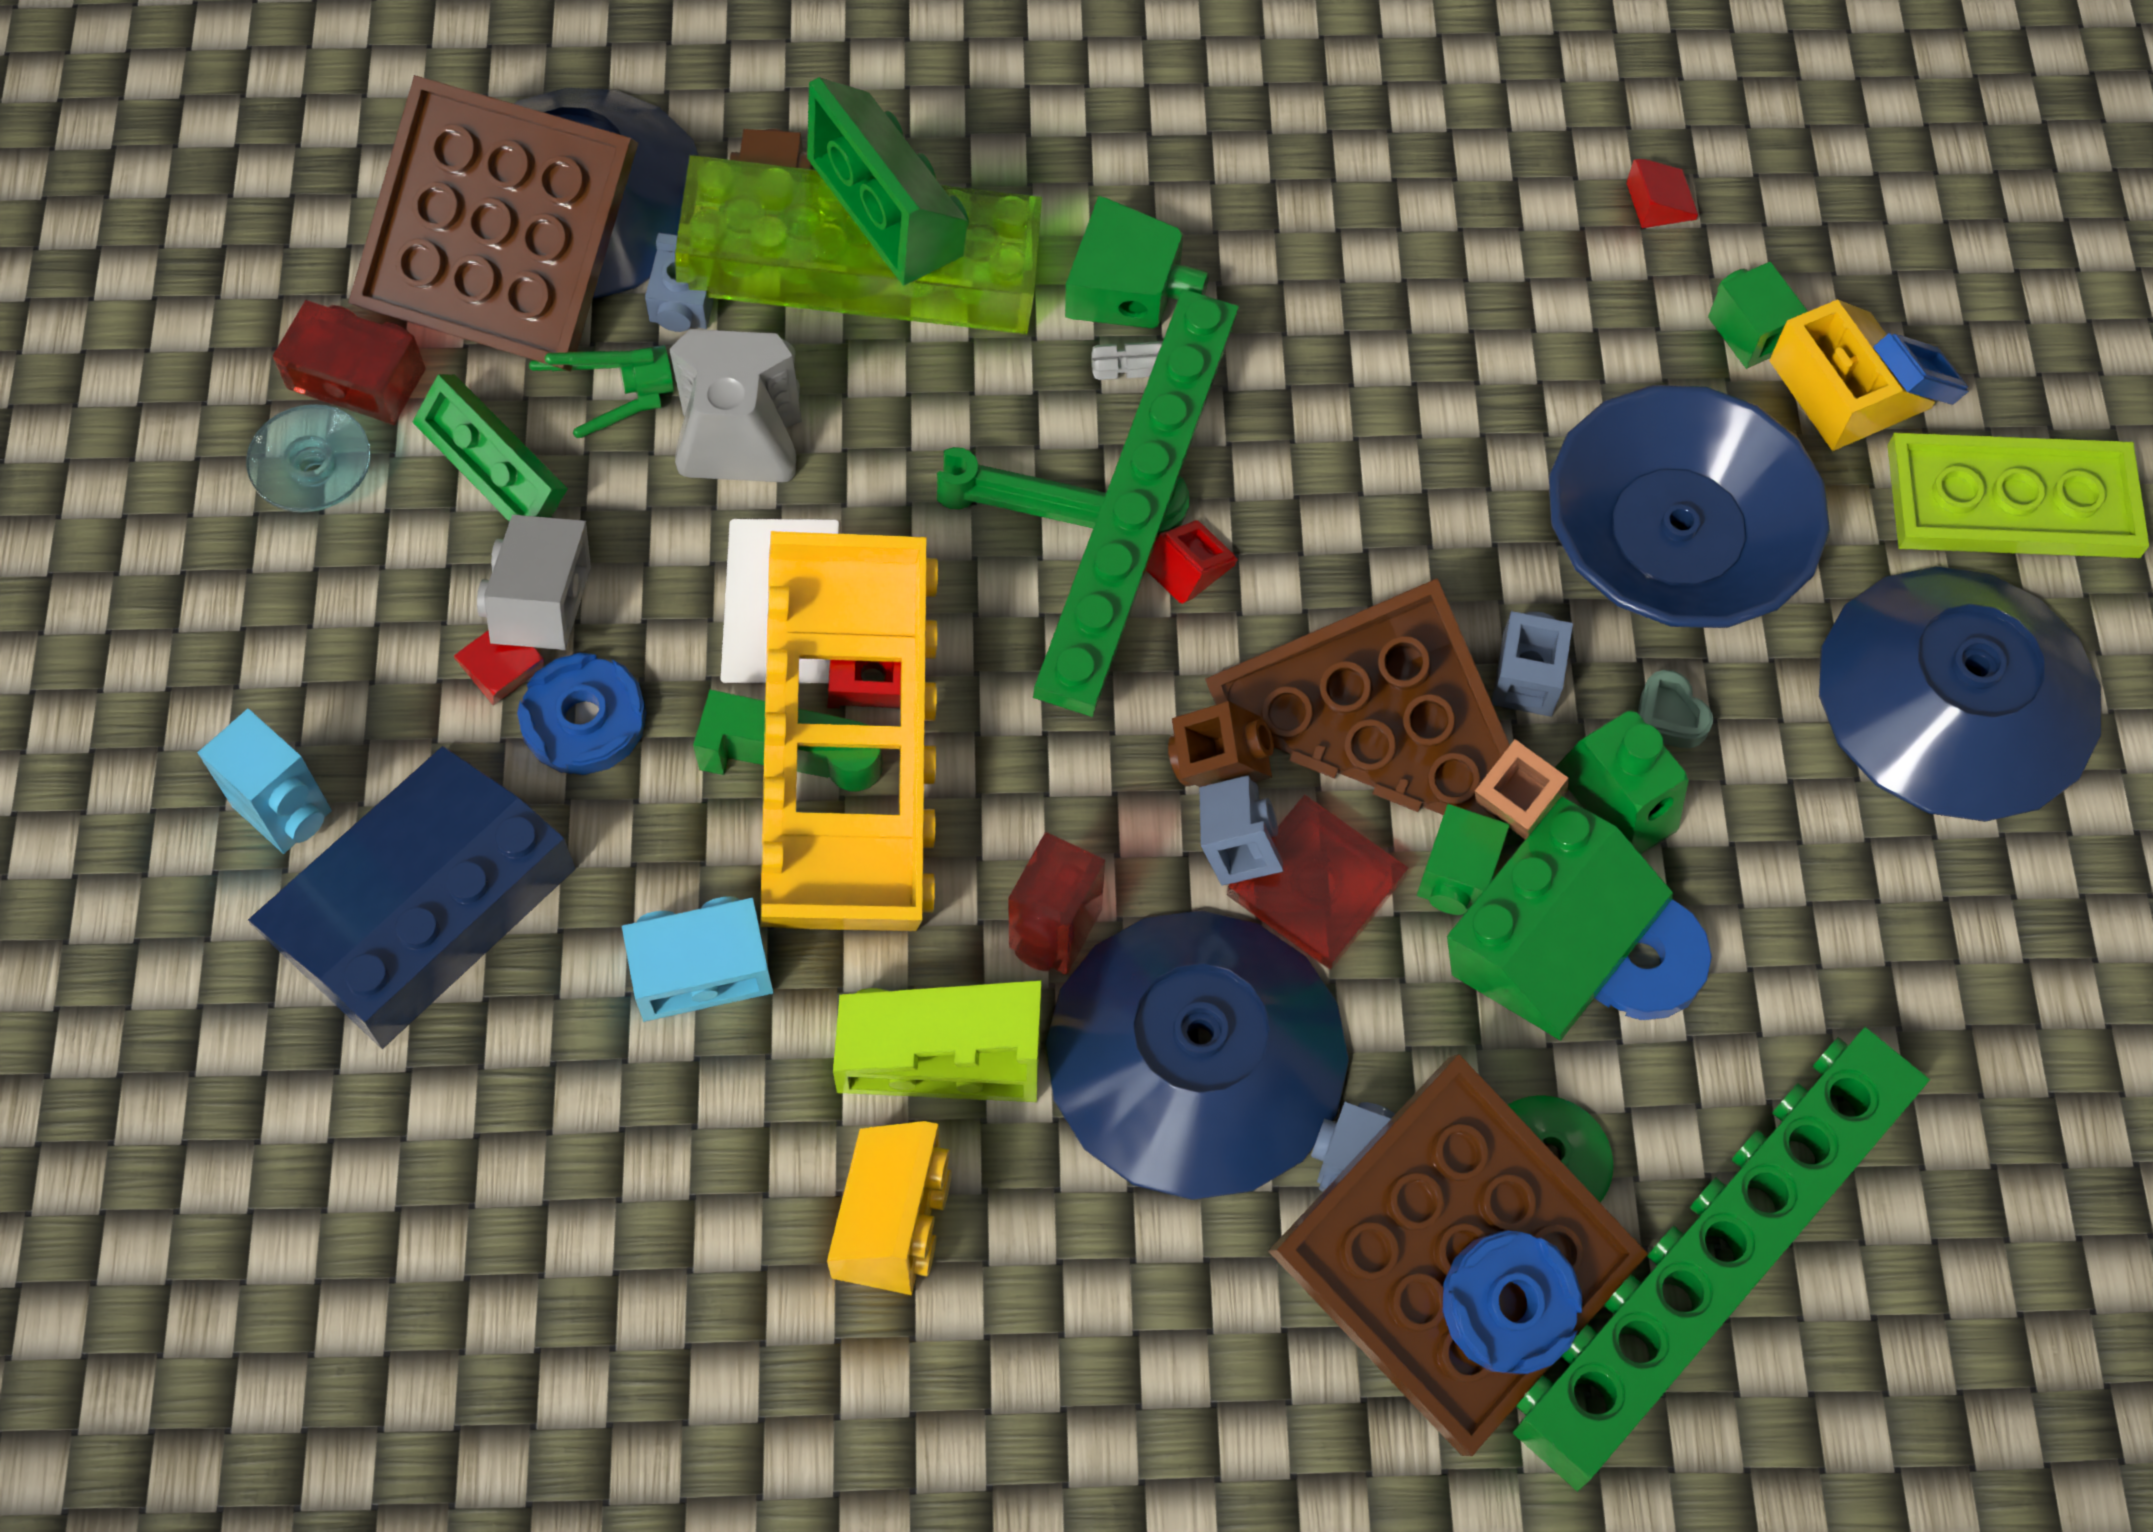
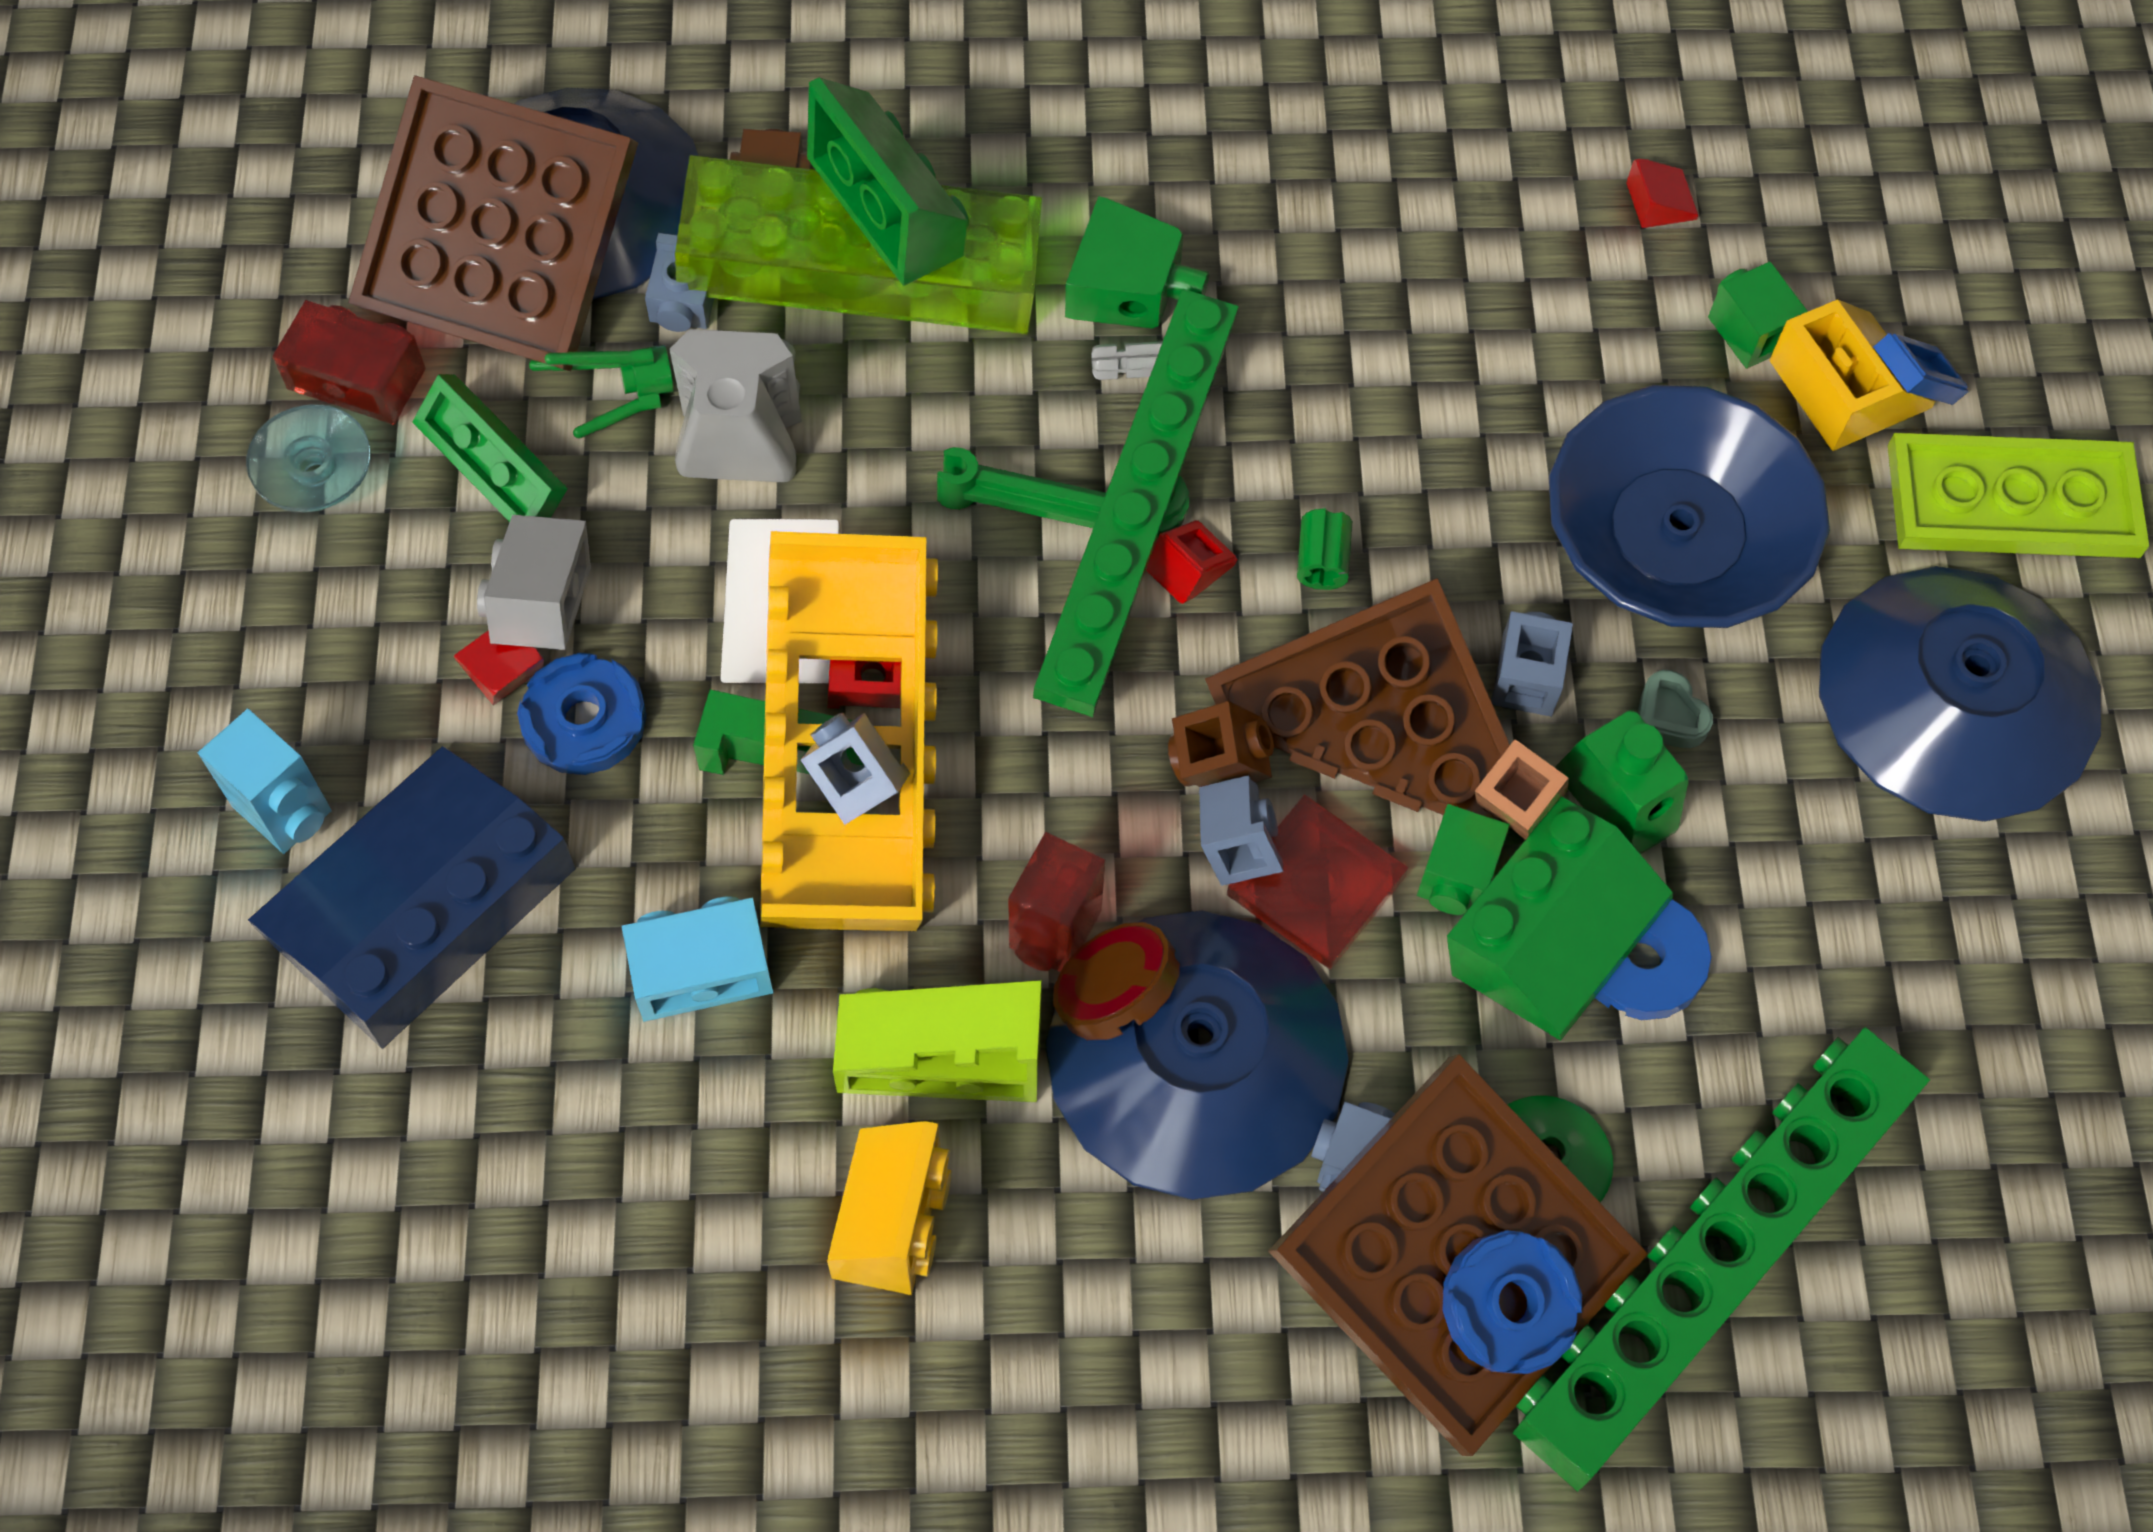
(849, 786): none -> sand blue brick
(1116, 980): none -> reddish brown tile
(1324, 549): none -> green piece

